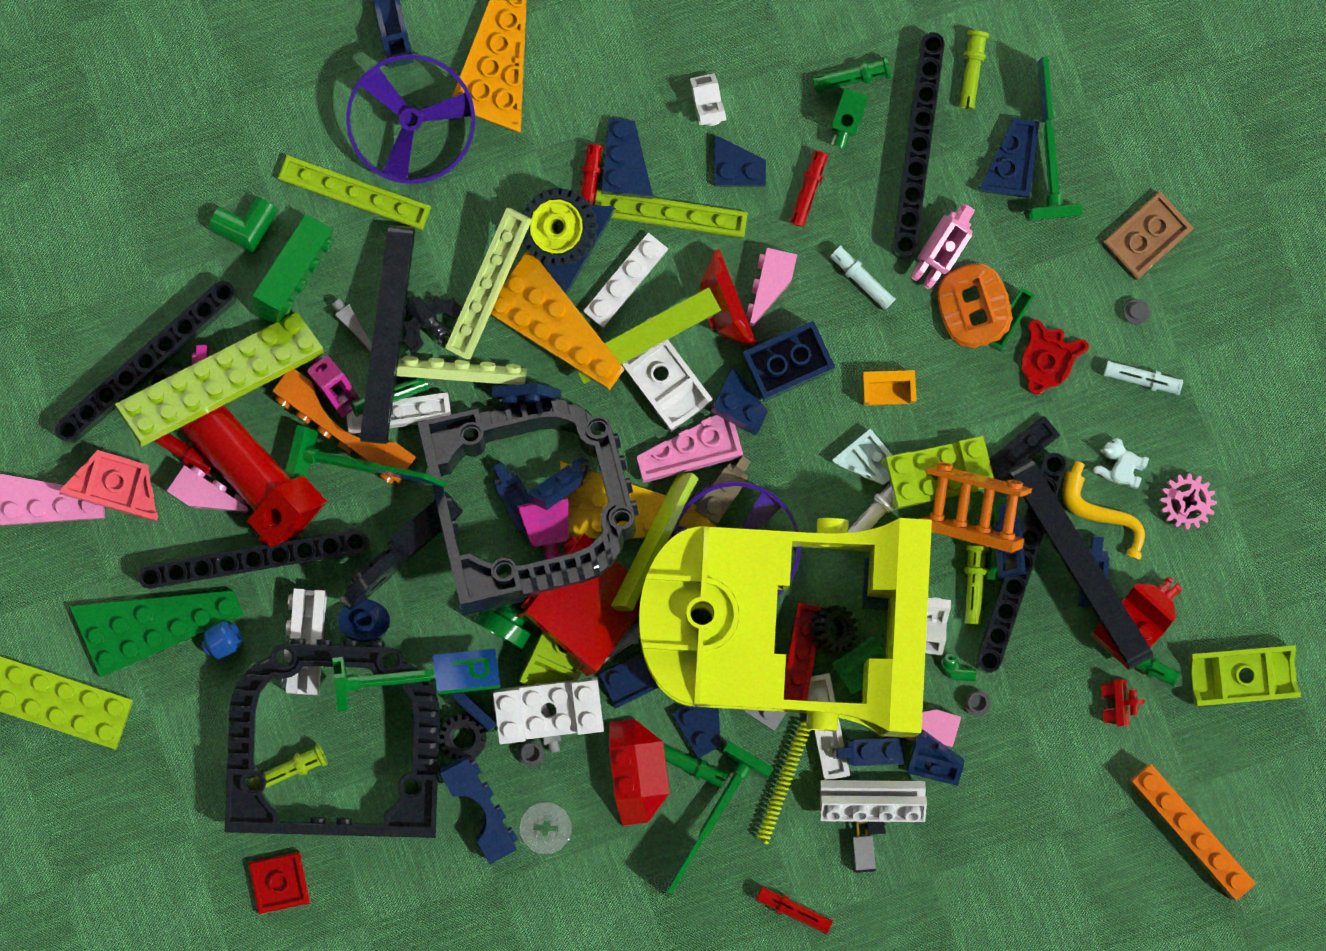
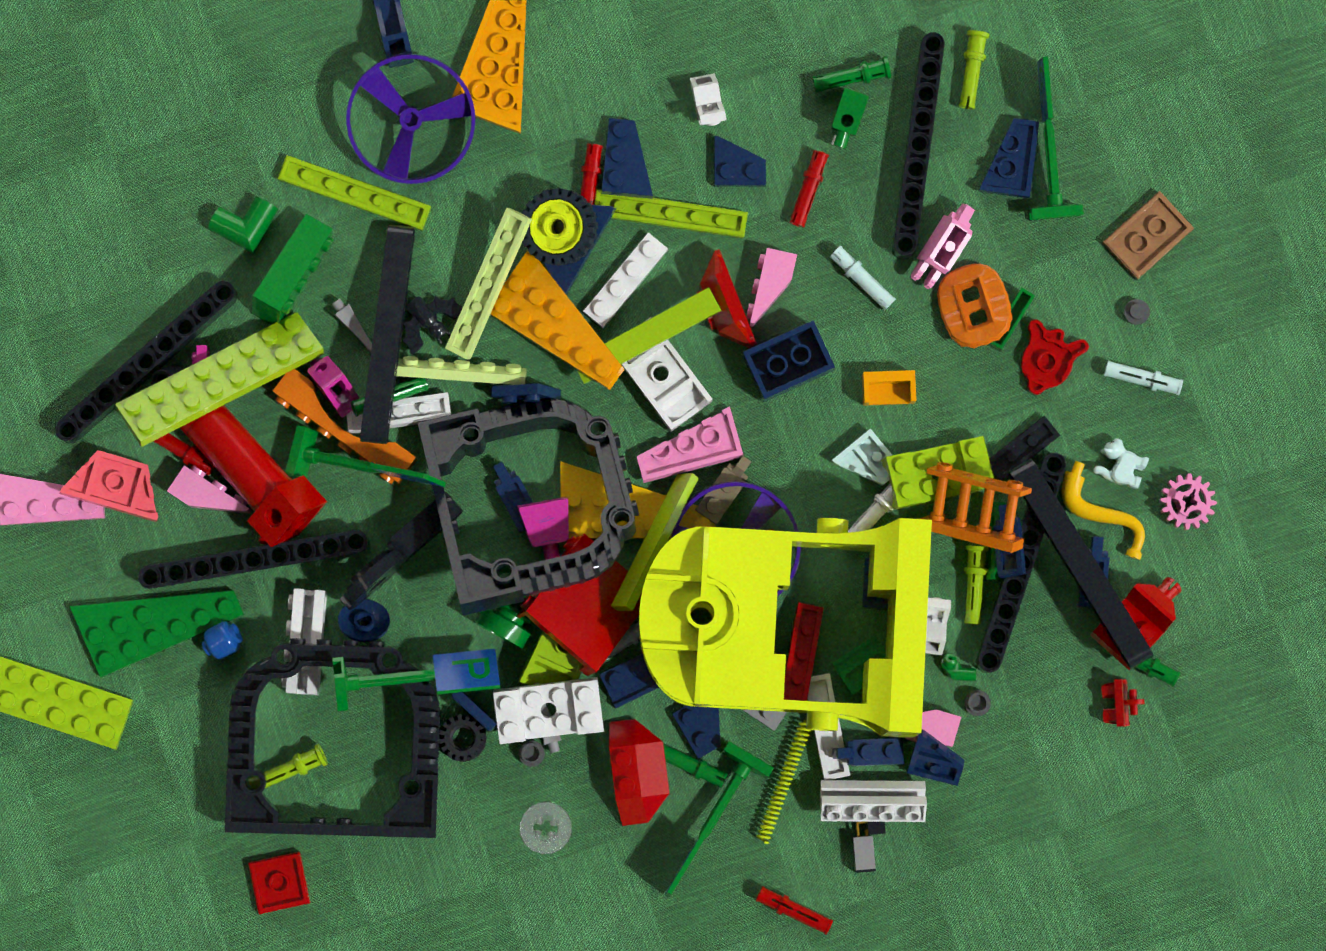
(463, 780): dark blue arch -> none
(560, 484): dark blue hinge -> none
(739, 404): dark blue wing -> none
(821, 631): black tyre -> none
(1192, 831): orange arch -> none
(1218, 682): lime piece -> none

